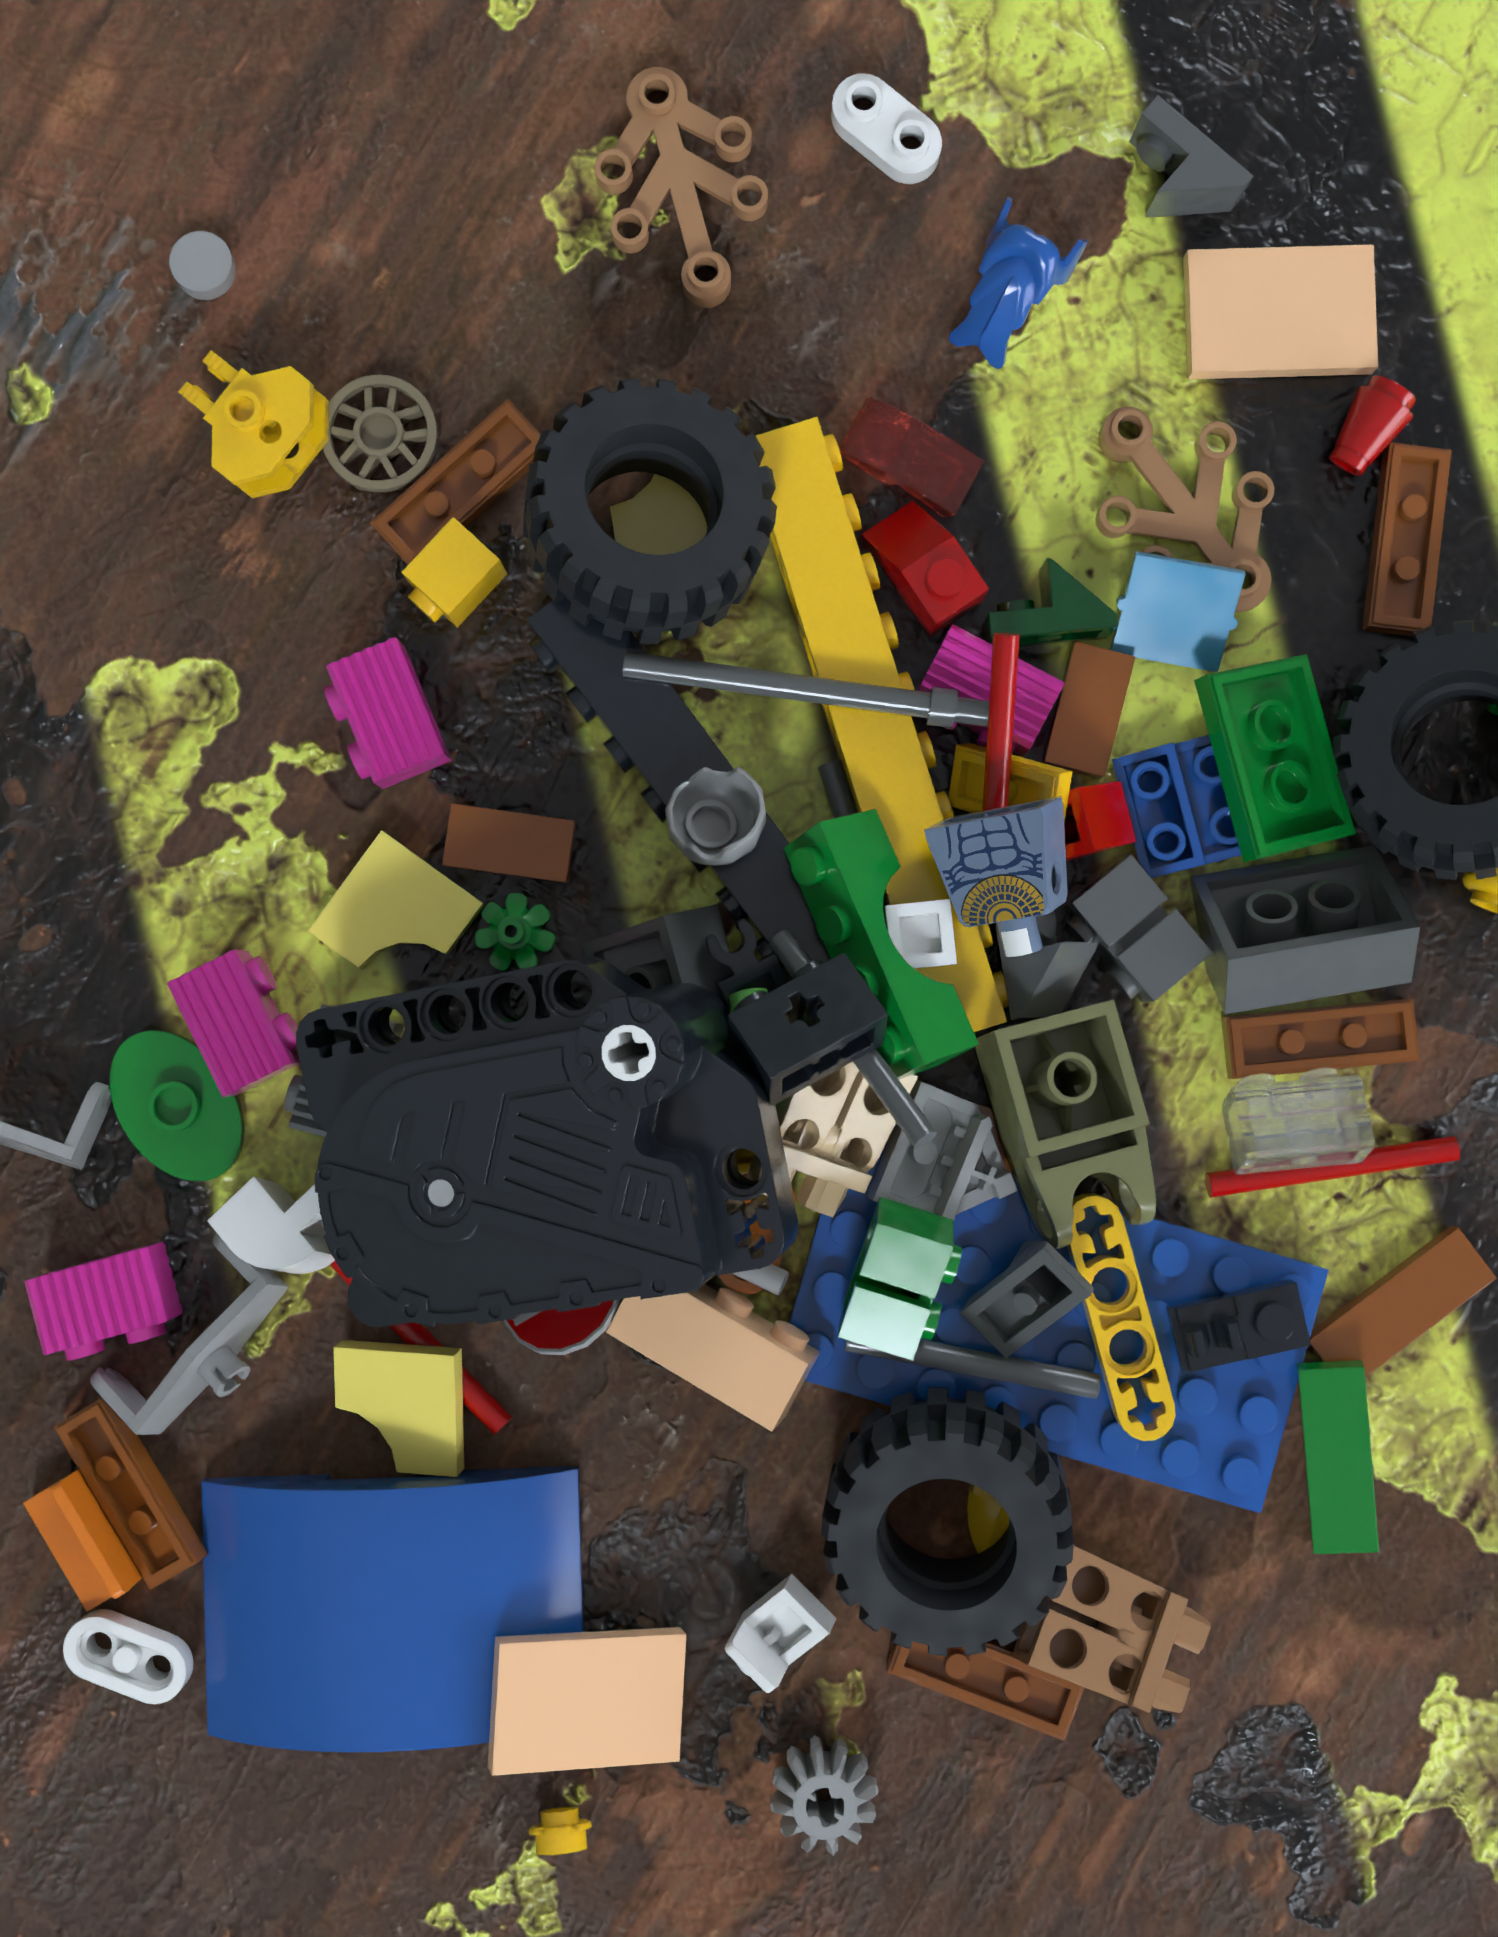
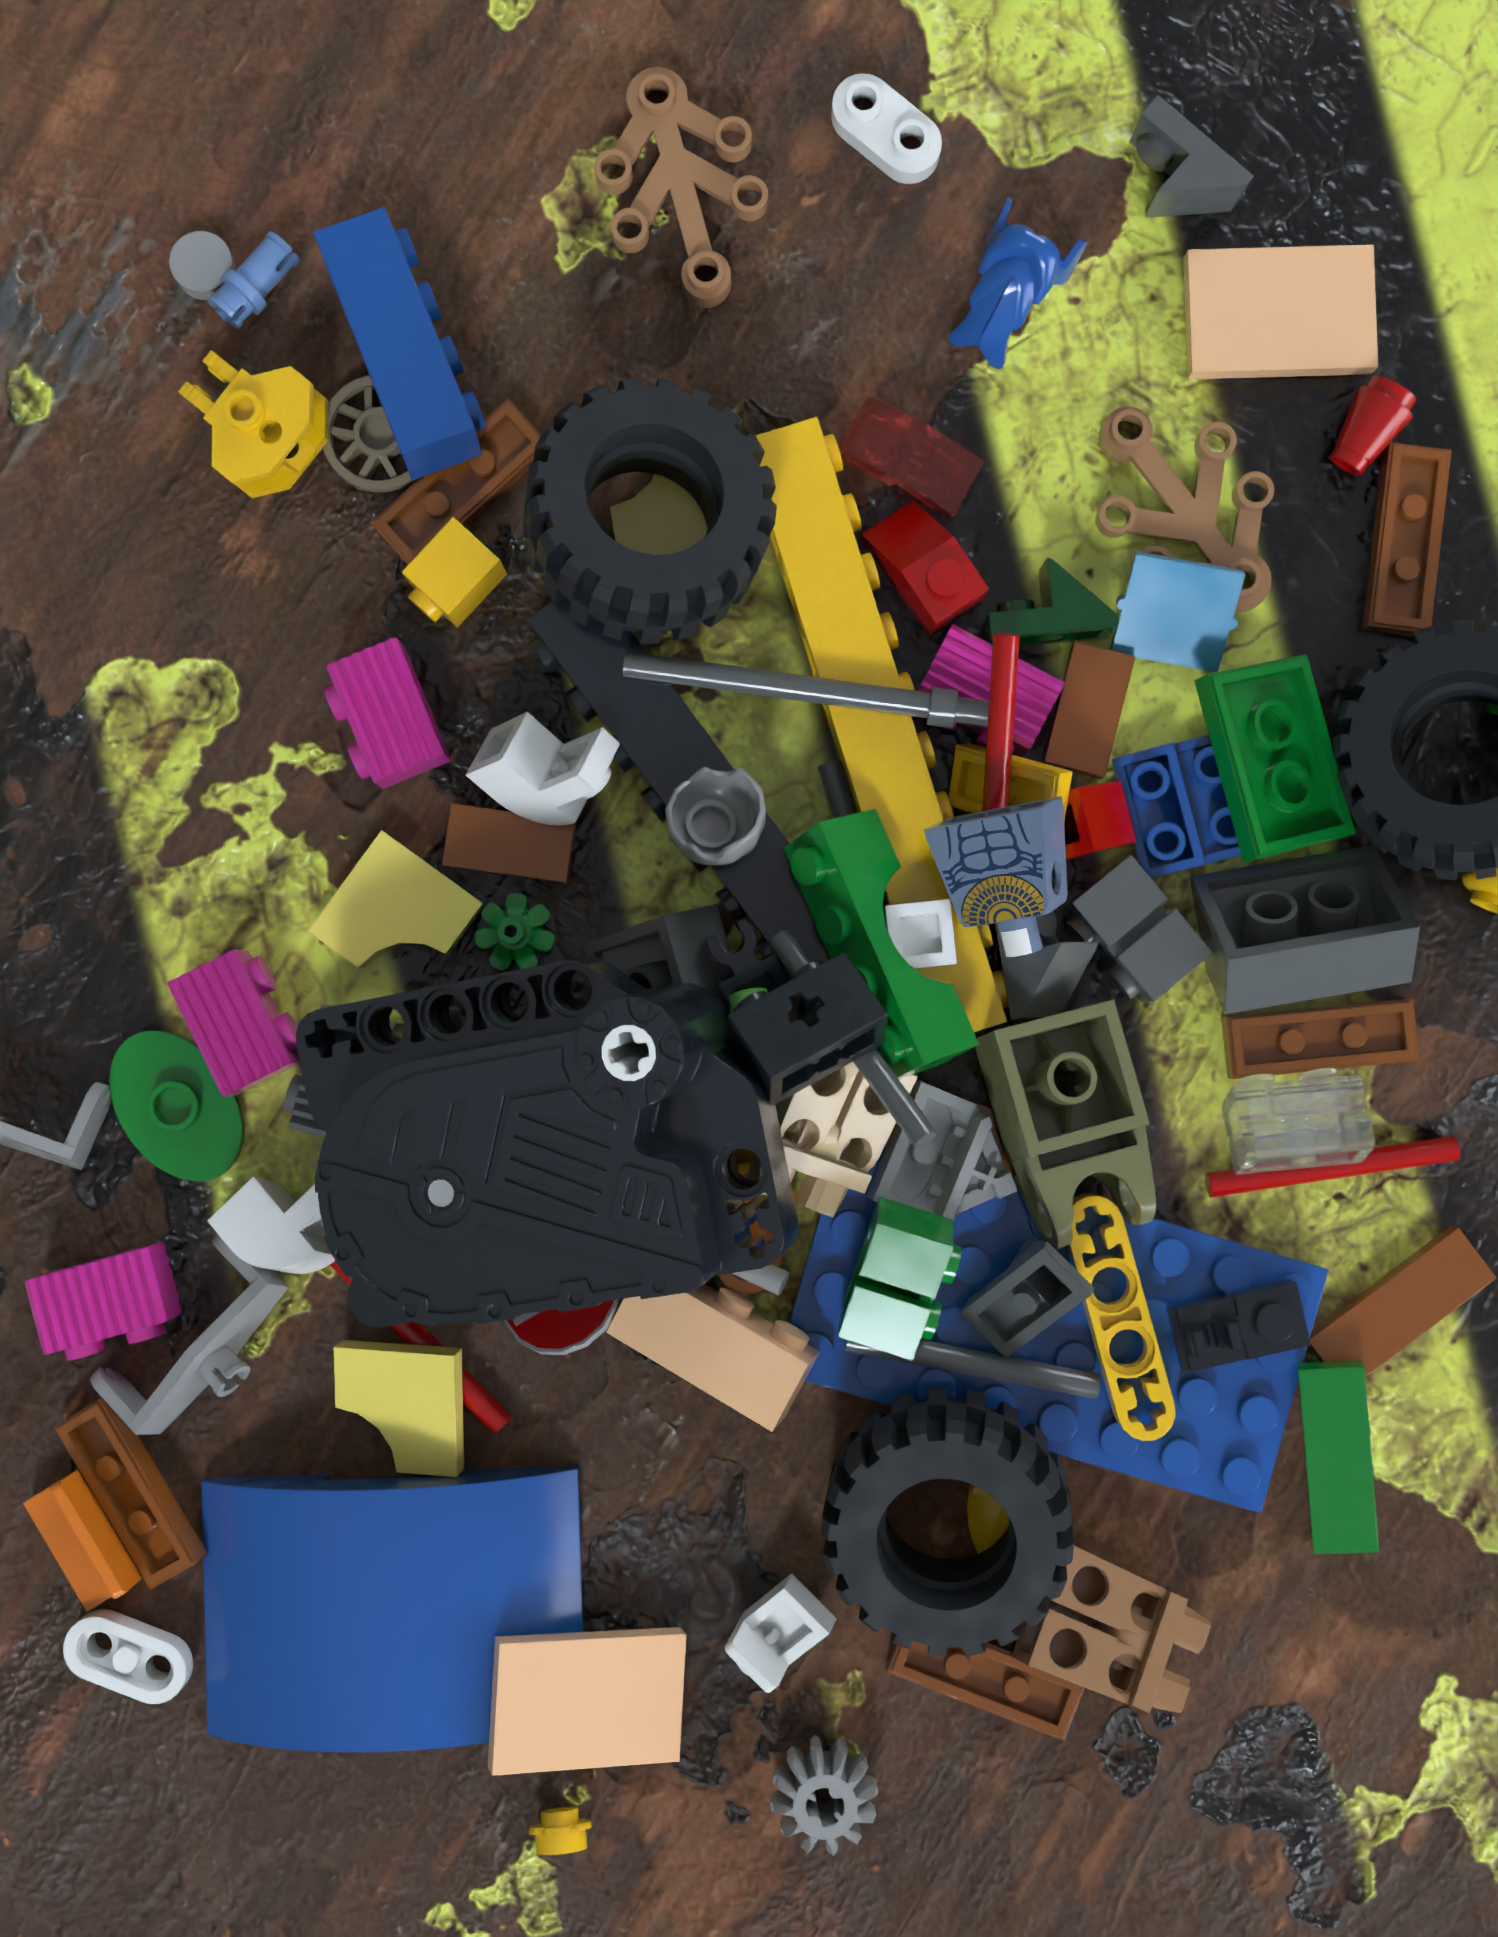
(247, 287): none -> medium blue pin
(399, 343): none -> blue brick
(538, 774): none -> white brick

